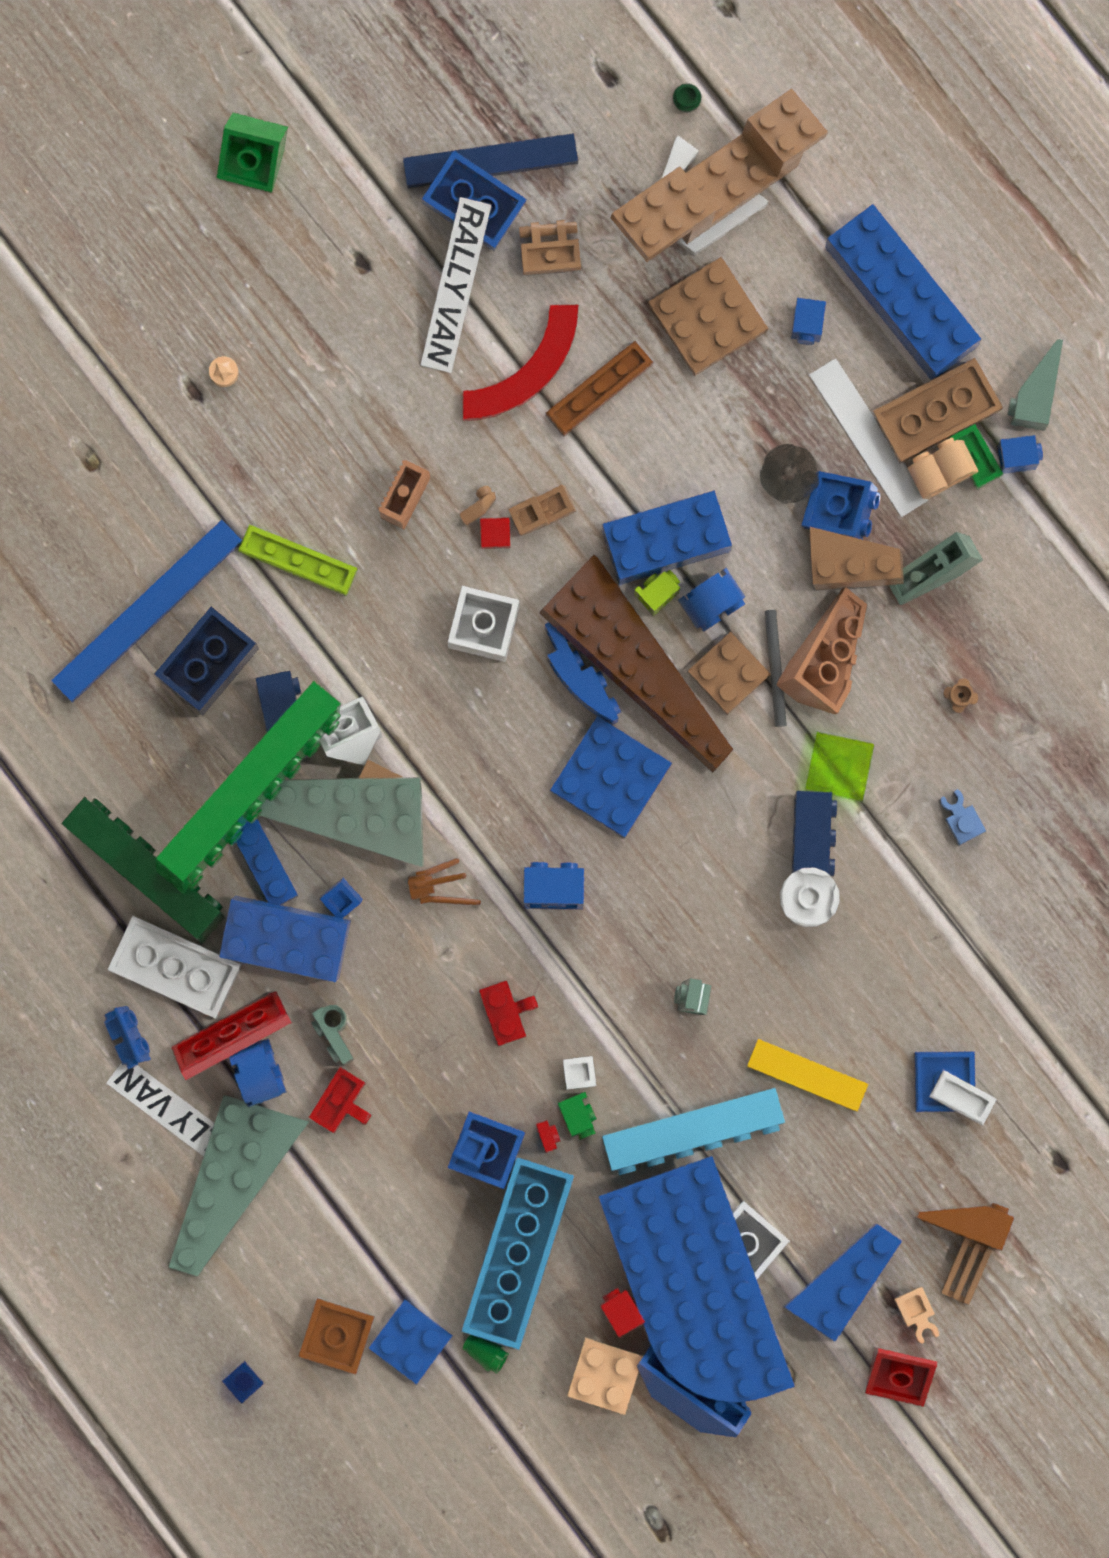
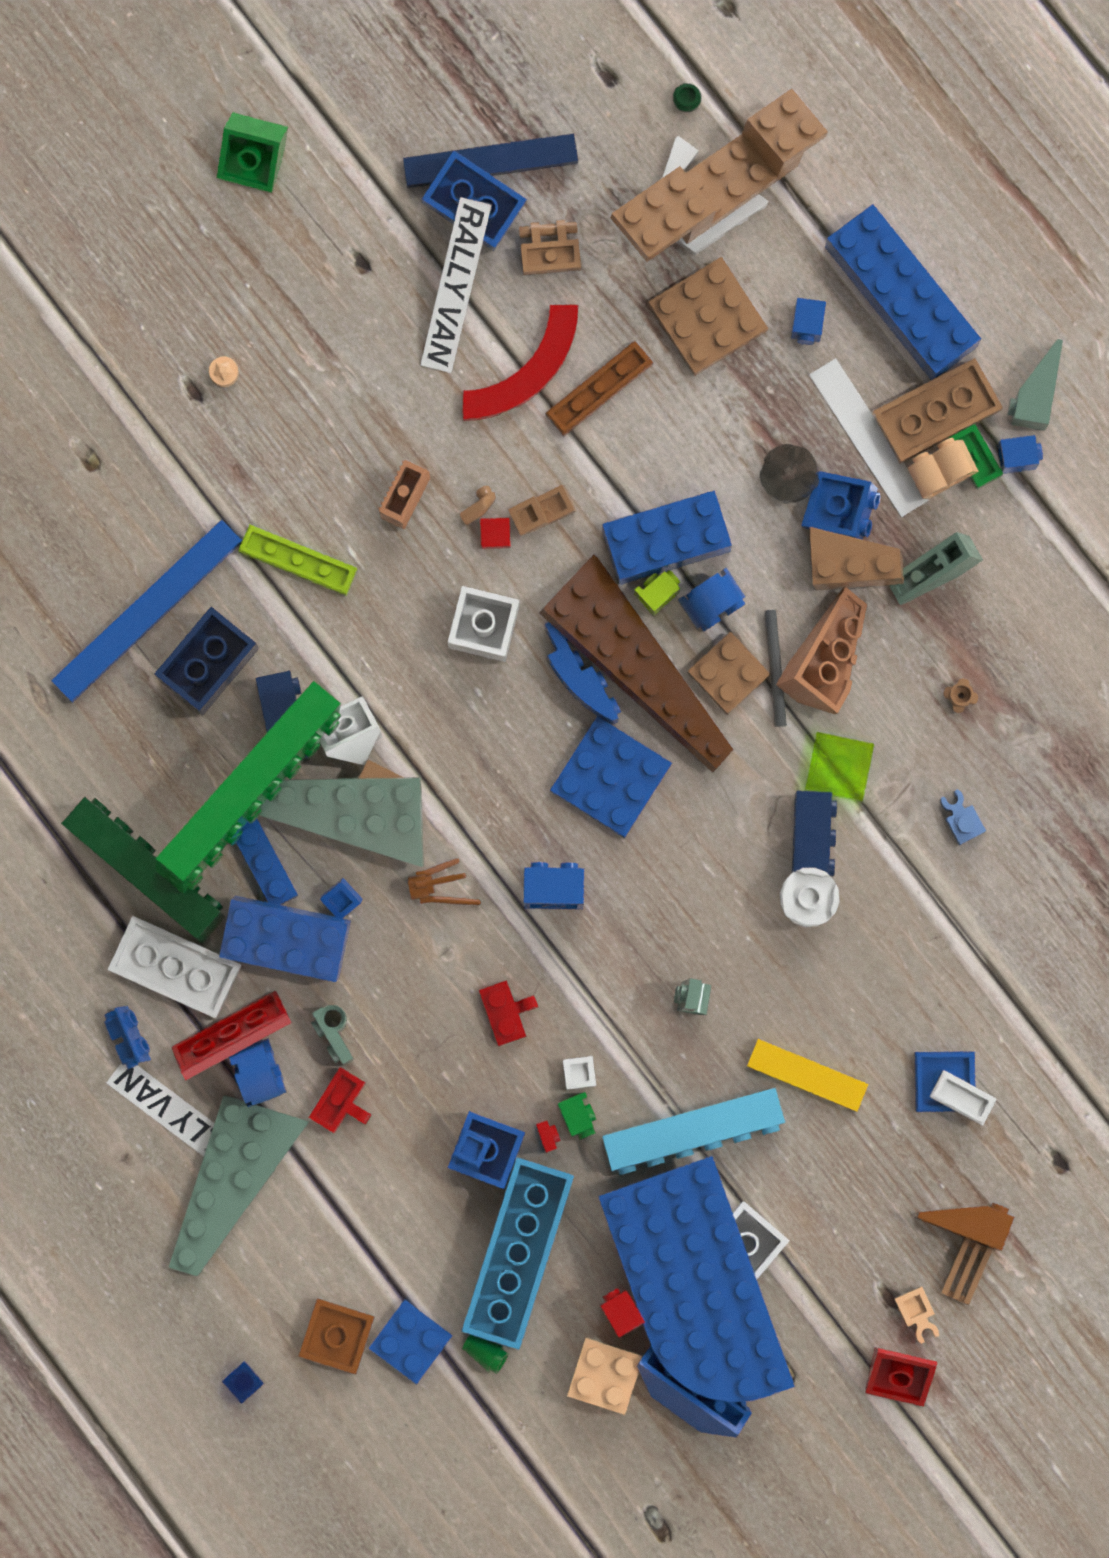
(841, 1287): blue wedge -> none

